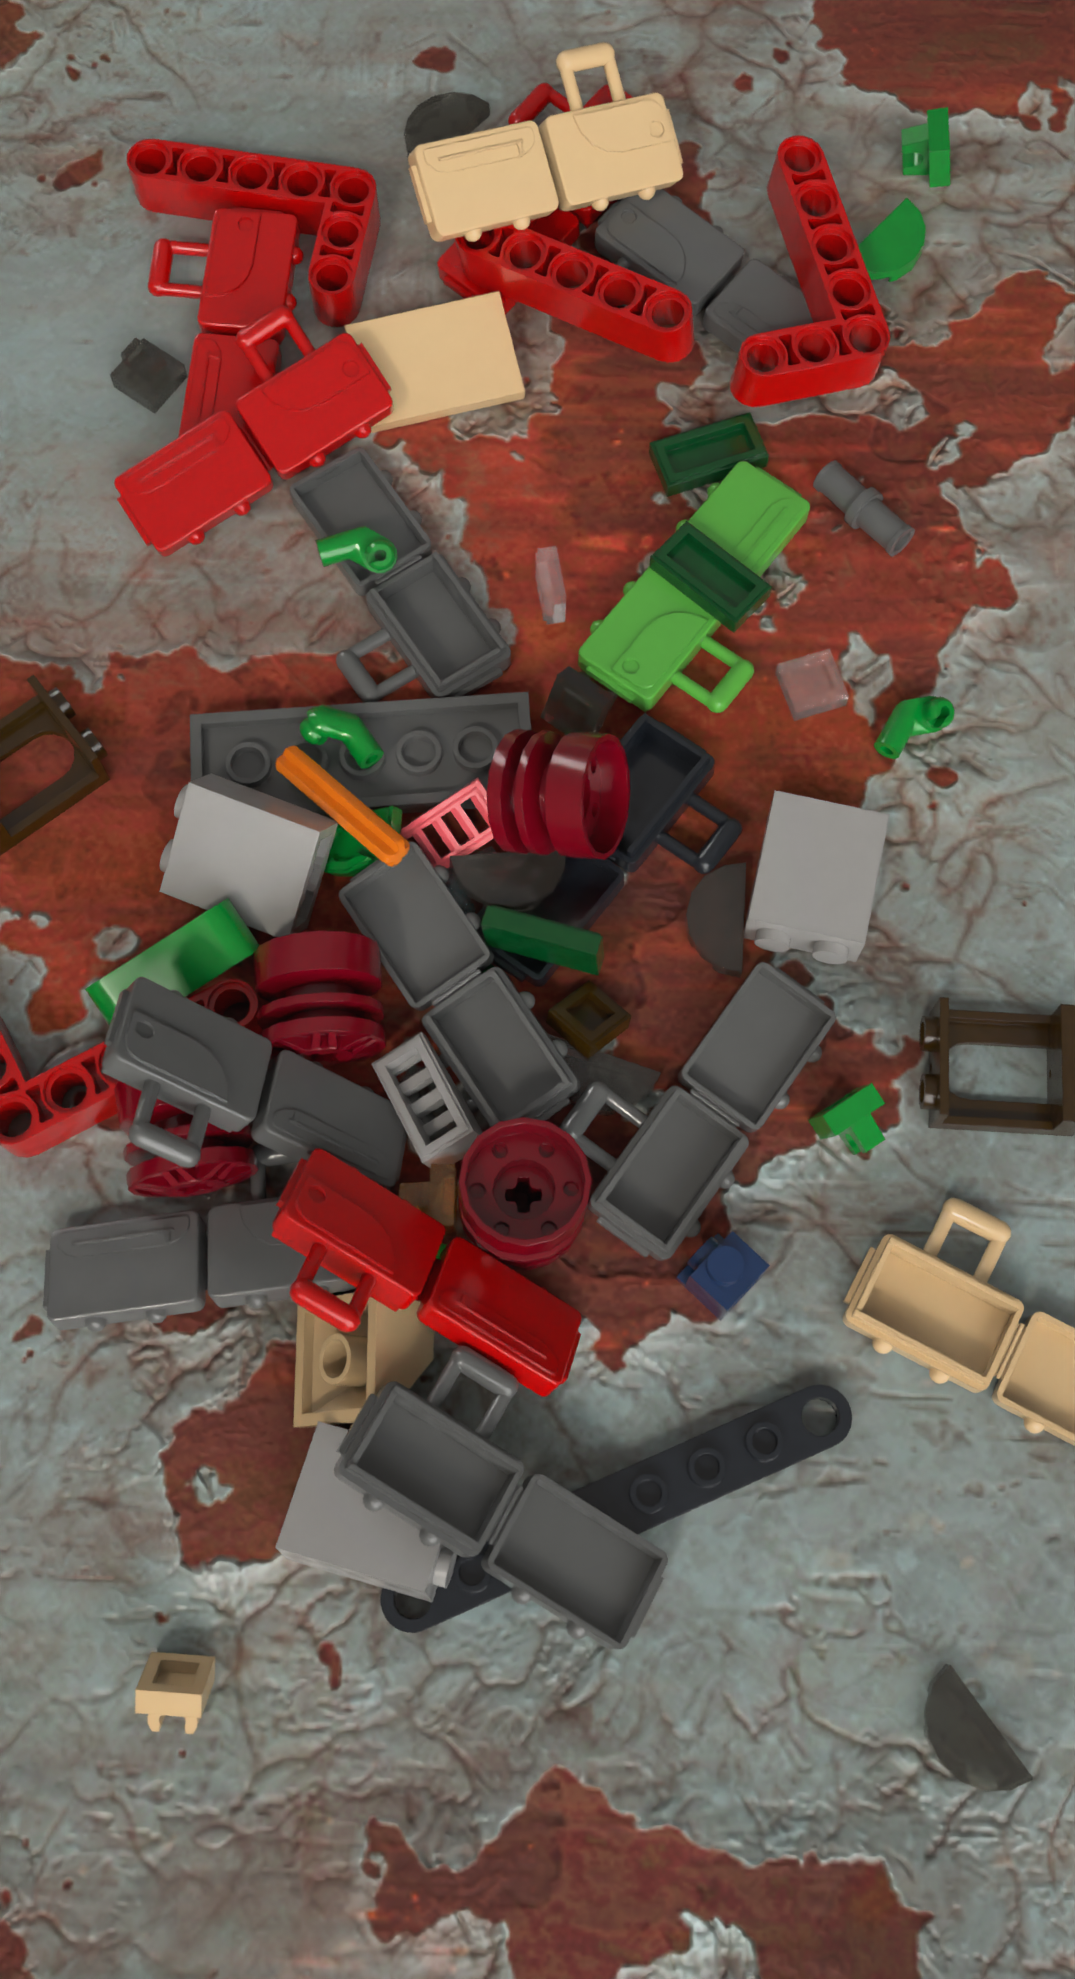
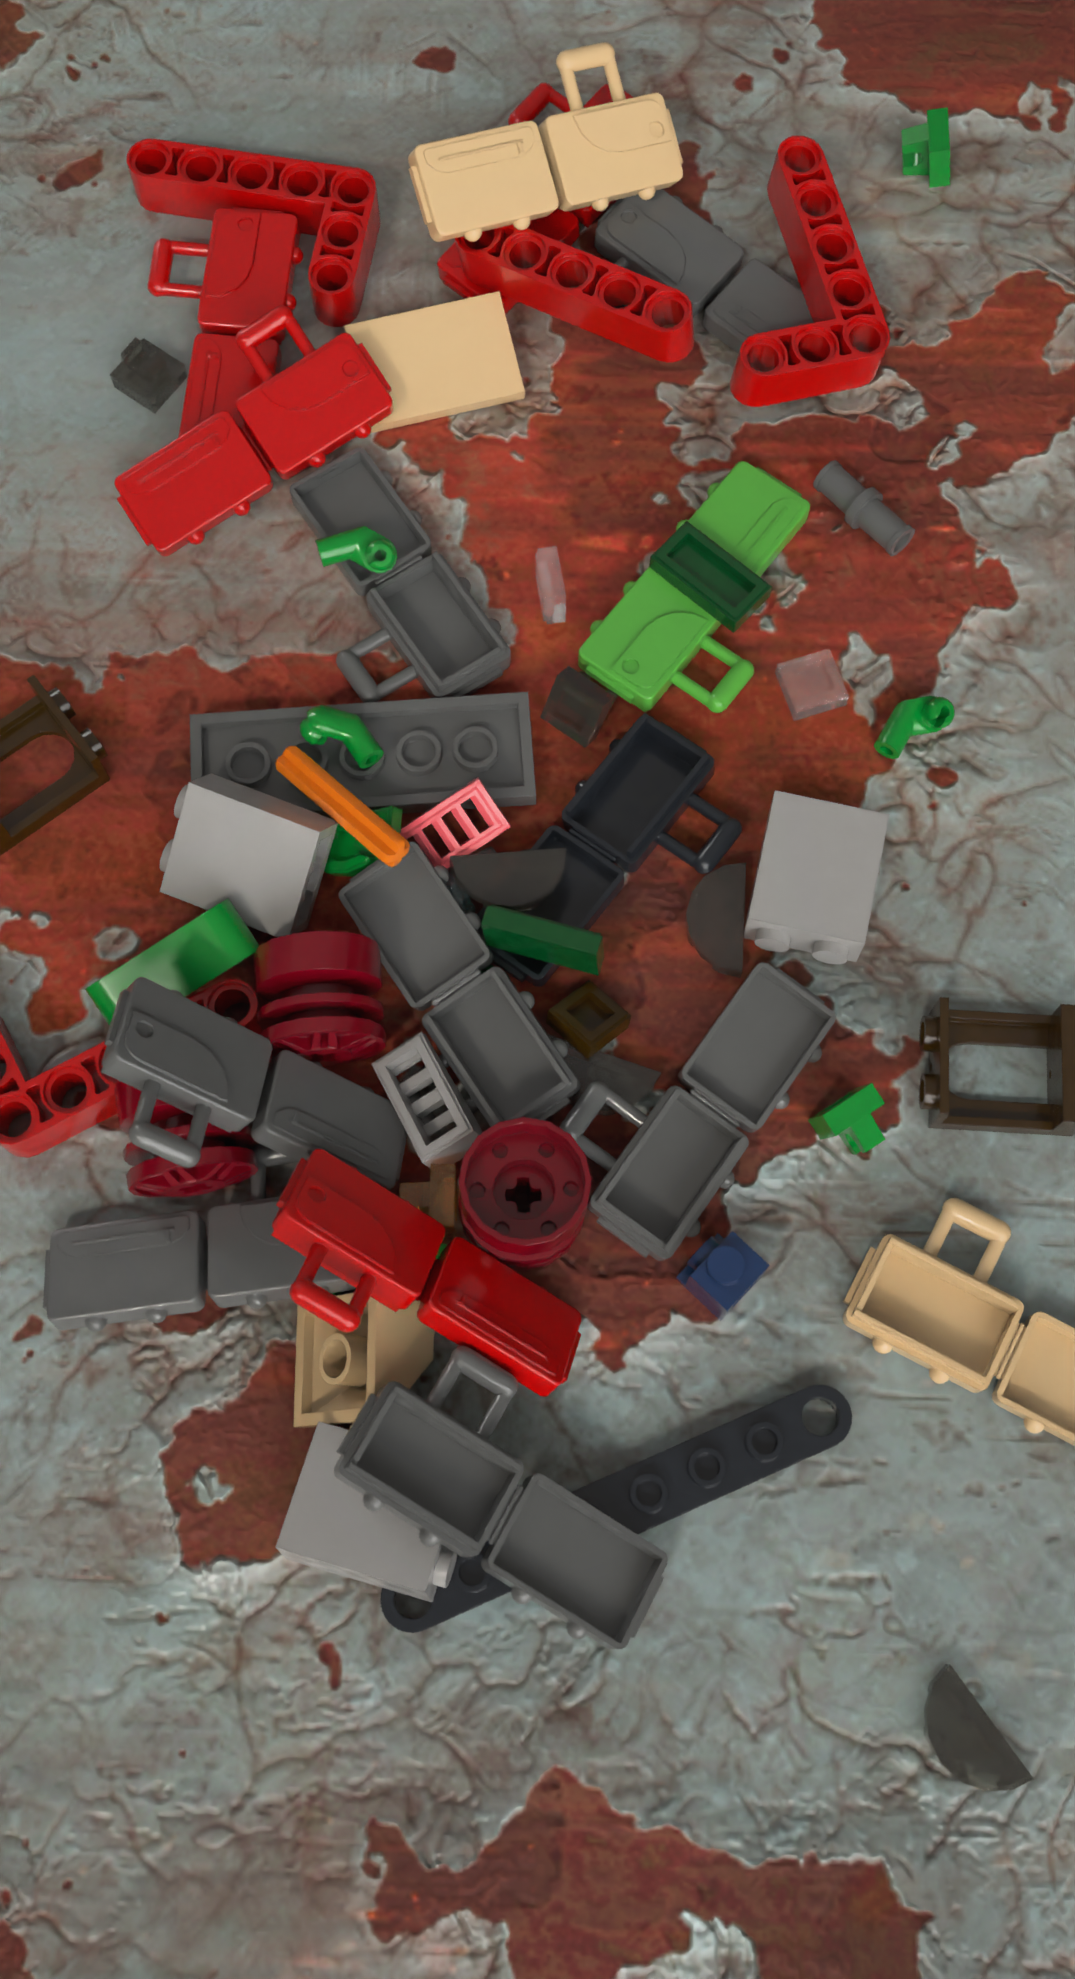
(175, 1687): tan tile -> none
(444, 118): clear smoke tile -> none
(558, 793): dark red wheel -> none
(707, 453): dark green tile -> none
(895, 243): green tile -> none

